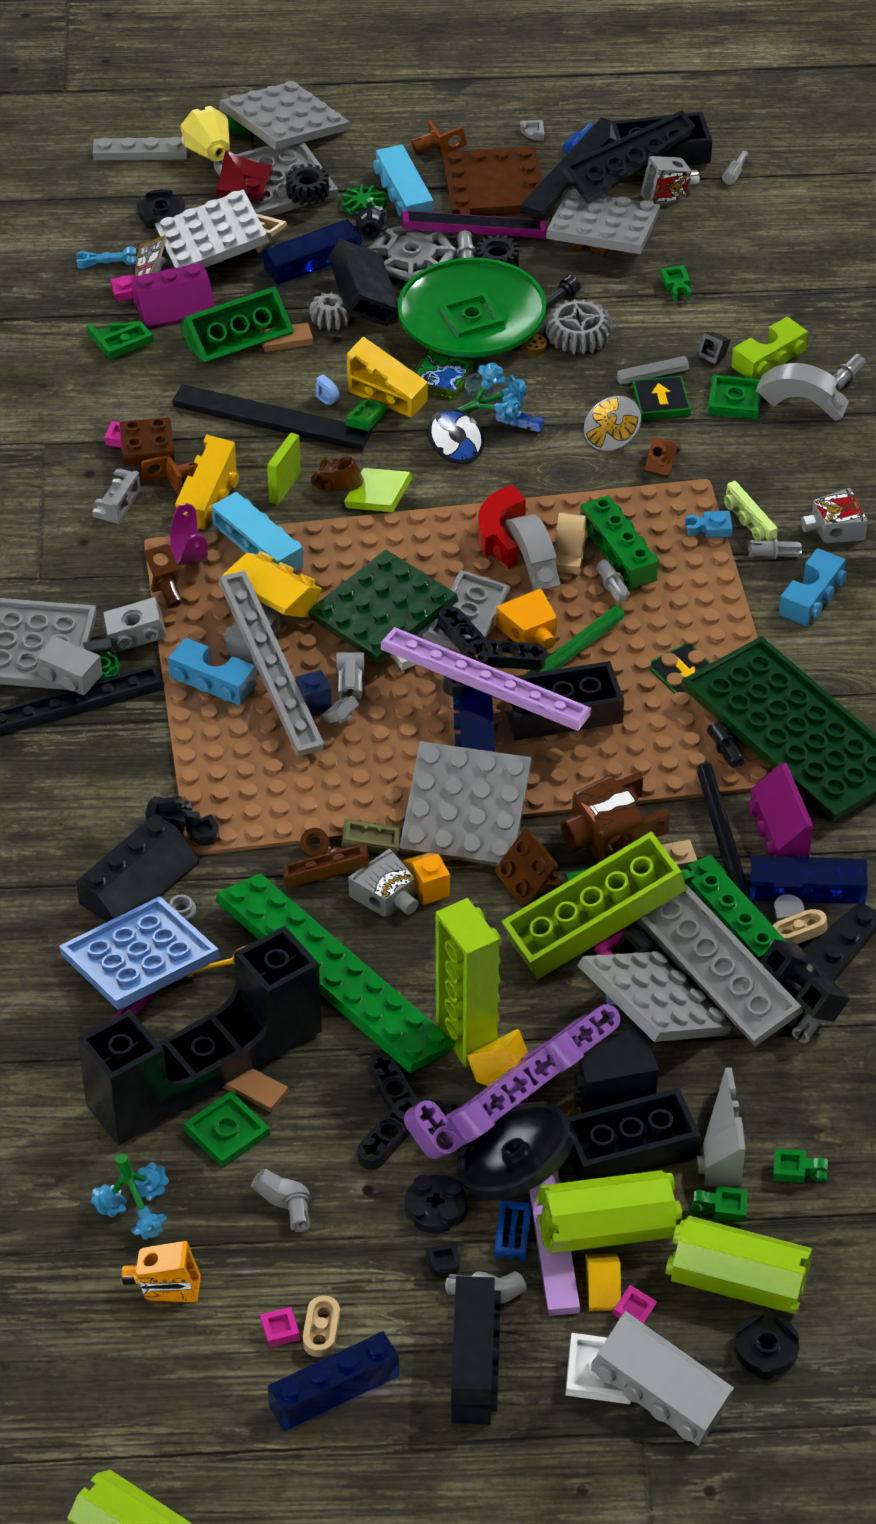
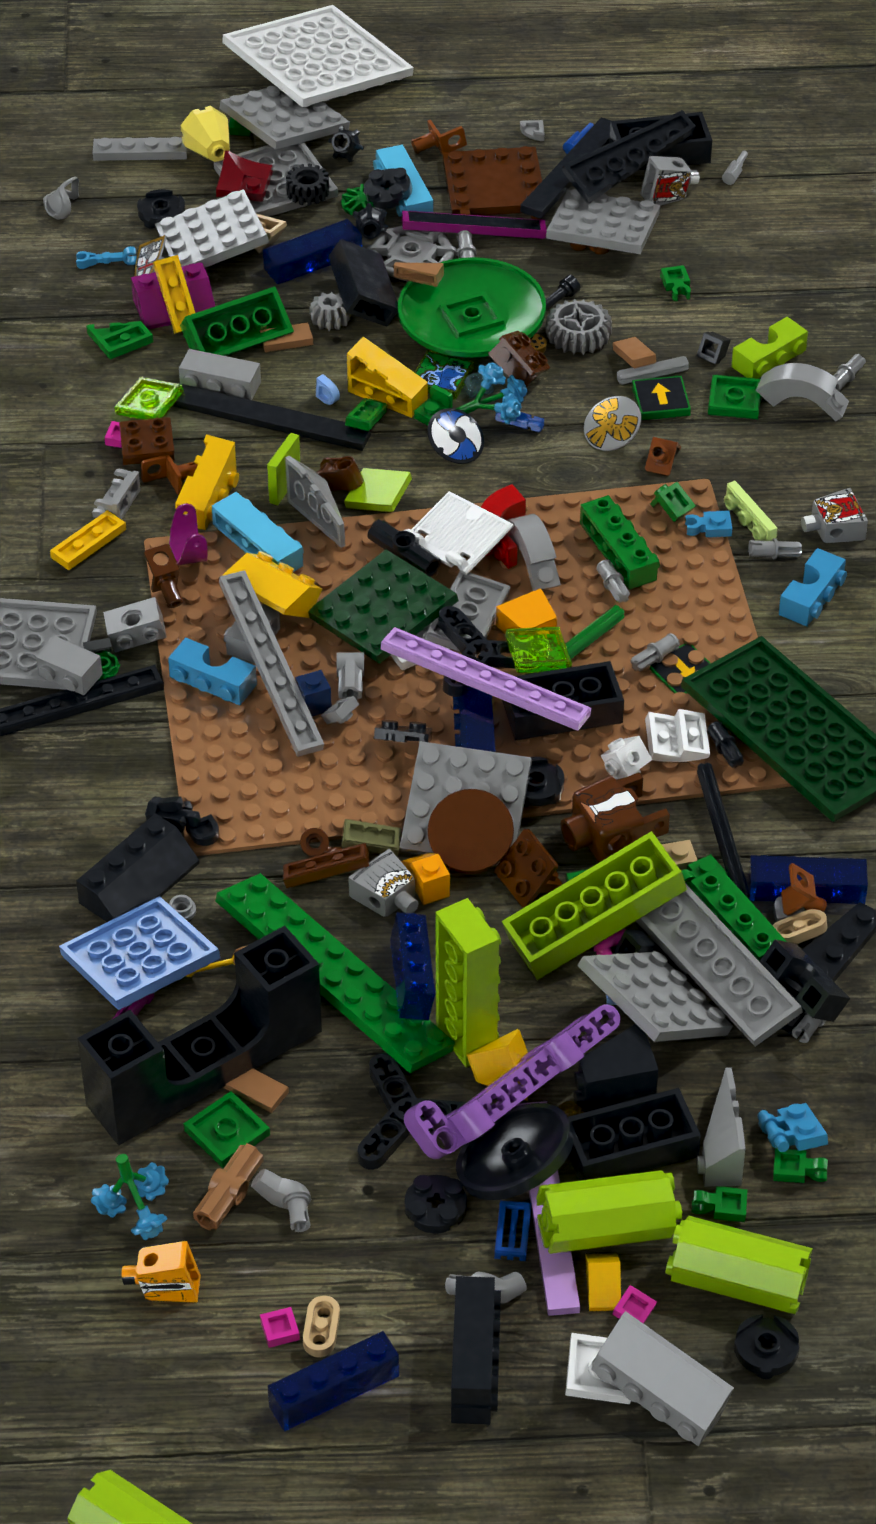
(58, 202): none -> light grey piece
(88, 540): none -> yellow plate
(122, 288): dark pink plate -> none
(148, 399): none -> clear neon green tile
(174, 290): none -> yellow plate
(220, 374): none -> light grey brick
(228, 1186): none -> medium nougat piece
(313, 499): none -> light grey wedge
(317, 55): none -> white plate
(352, 147): none -> black rock
(391, 731): none -> black wing
(398, 183): none -> black plate
(404, 546): none -> black piece
(412, 966): none -> clear blue brick
(420, 272): none -> medium nougat piece
(438, 400): none -> green bracket
(443, 1260): black tile -> none
(459, 529): none -> white window
(471, 831): none -> reddish brown tile
(499, 249): black tyre -> none
(519, 357): none -> reddish brown bracket
(537, 649): none -> clear neon green tile
(551, 787): none -> black plate
(570, 542): tan tile -> none
(625, 757): none -> white brick
(634, 352): none -> medium nougat tile
(655, 652): none -> light grey axle
(673, 501): none -> green bracket
(677, 737): none -> white slope
(781, 815): magenta slope -> none
(793, 1126): none -> dark azure plate
(801, 892): none -> dark orange bracket

